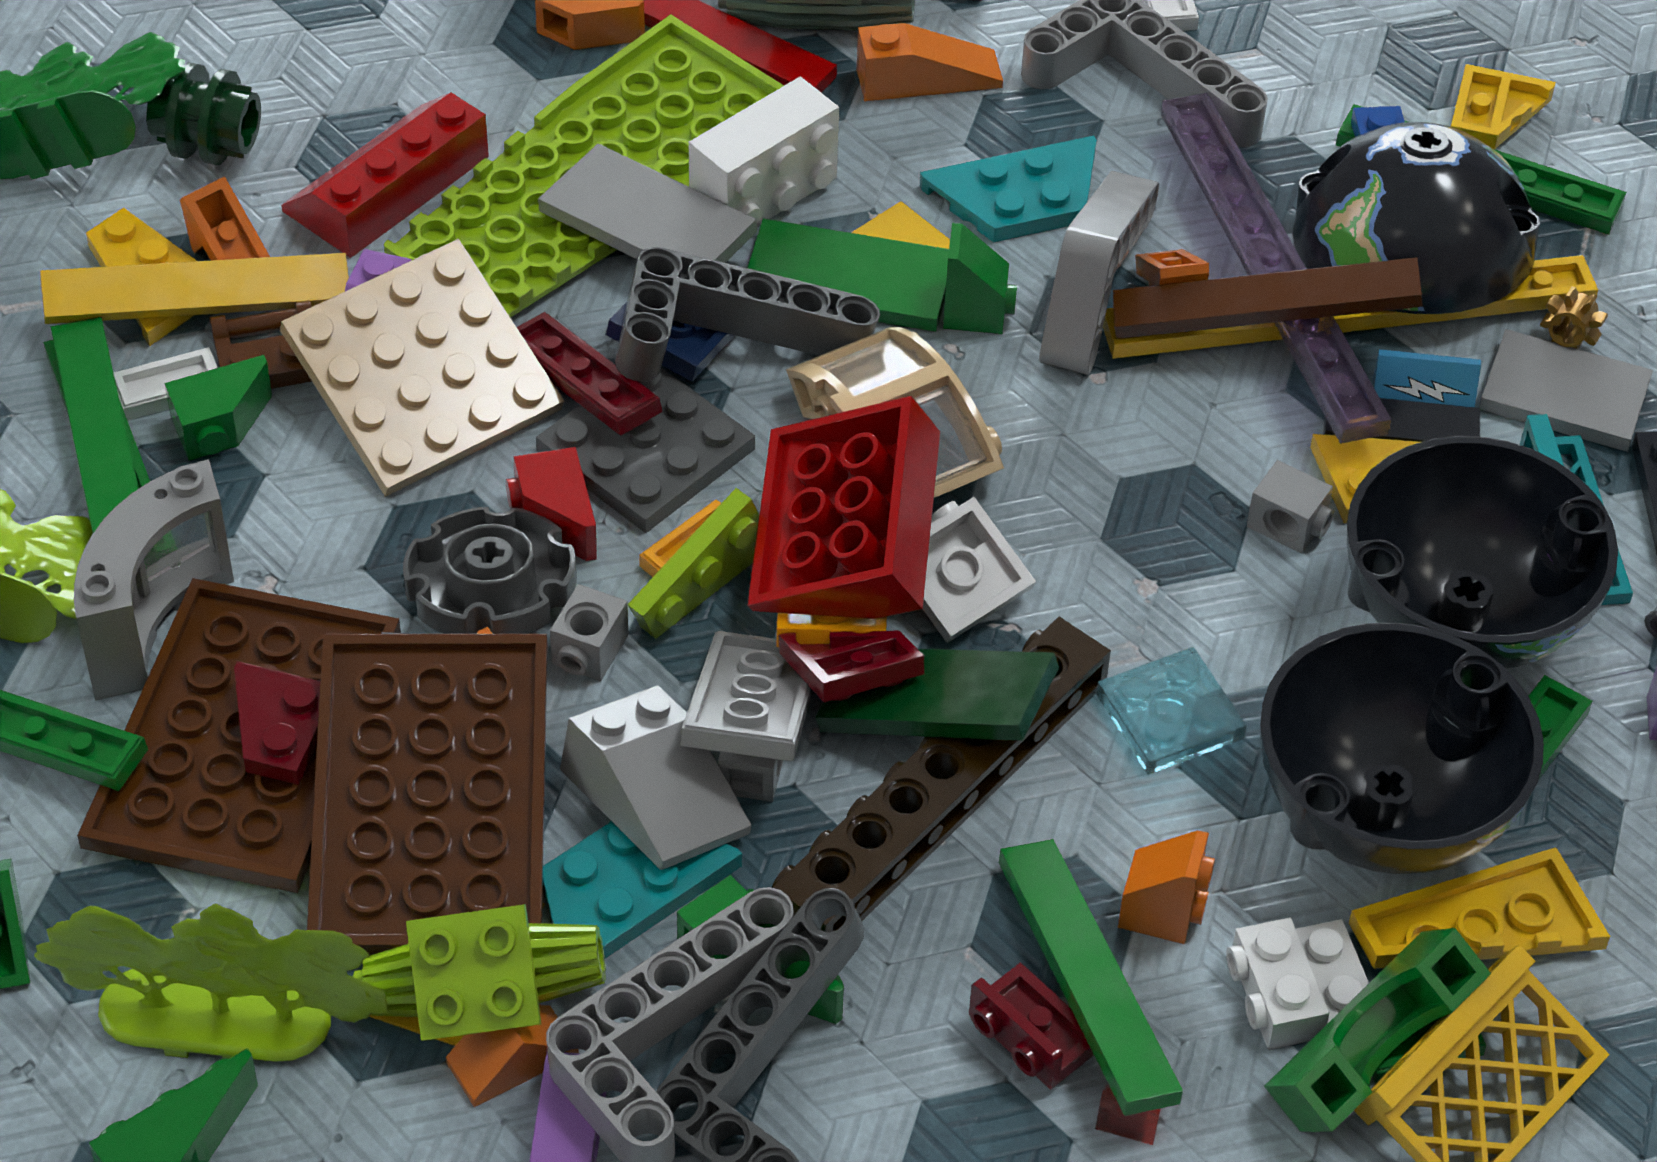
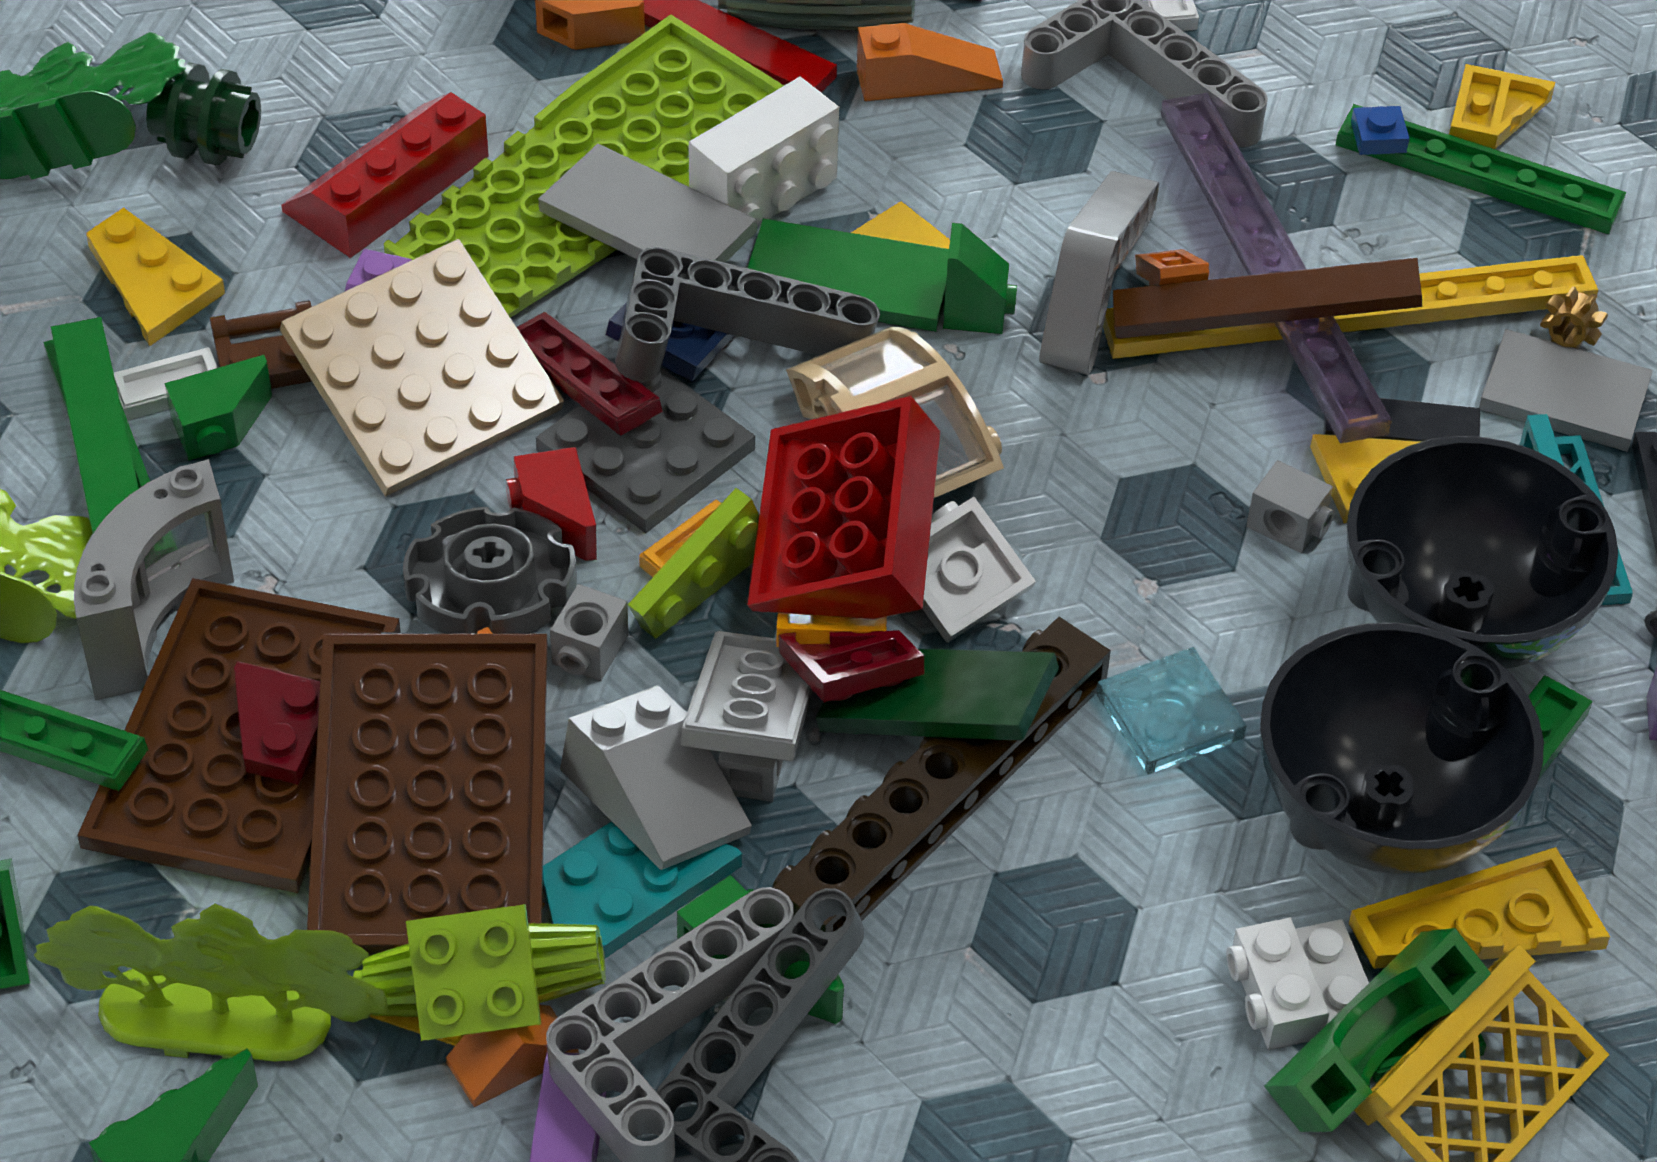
(191, 287): yellow tile -> none
(220, 224): orange slope -> none
(1018, 190): teal wing -> none
(1030, 1025): dark red bracket -> none
(1090, 978): green tile -> none
(1137, 1126): clear red slope -> none
(1167, 887): orange slope -> none
(1425, 197): black piece -> none
(1426, 378): dark azure slope -> none

